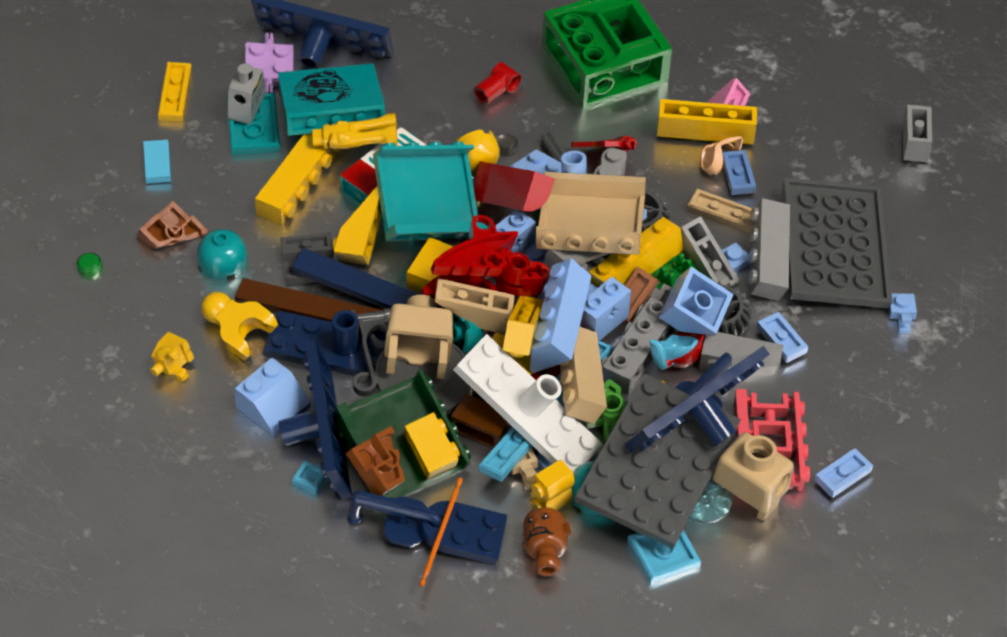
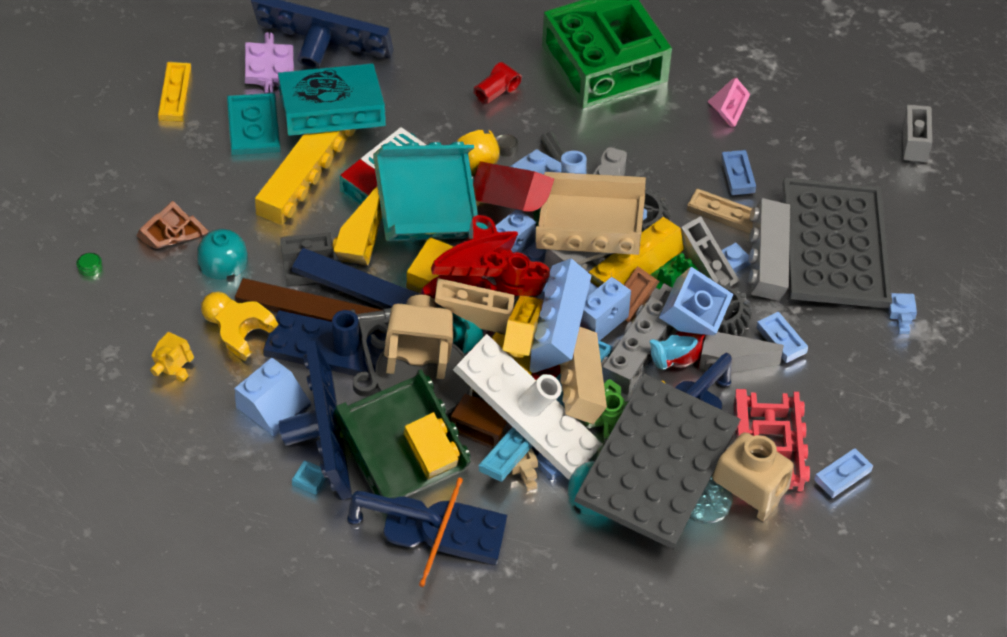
(157, 161): medium azure tile -> none
(245, 86): light grey torso -> none
(357, 133): yellow piece -> none
(378, 462): dark orange slope -> none
(546, 539): dark orange piece -> none
(552, 487): yellow brick -> none
(622, 143): red arm -> none
(661, 561): medium azure tile -> none
(702, 407): dark blue plate -> none
(706, 121): yellow brick -> none
(711, 155): light nougat piece -> none

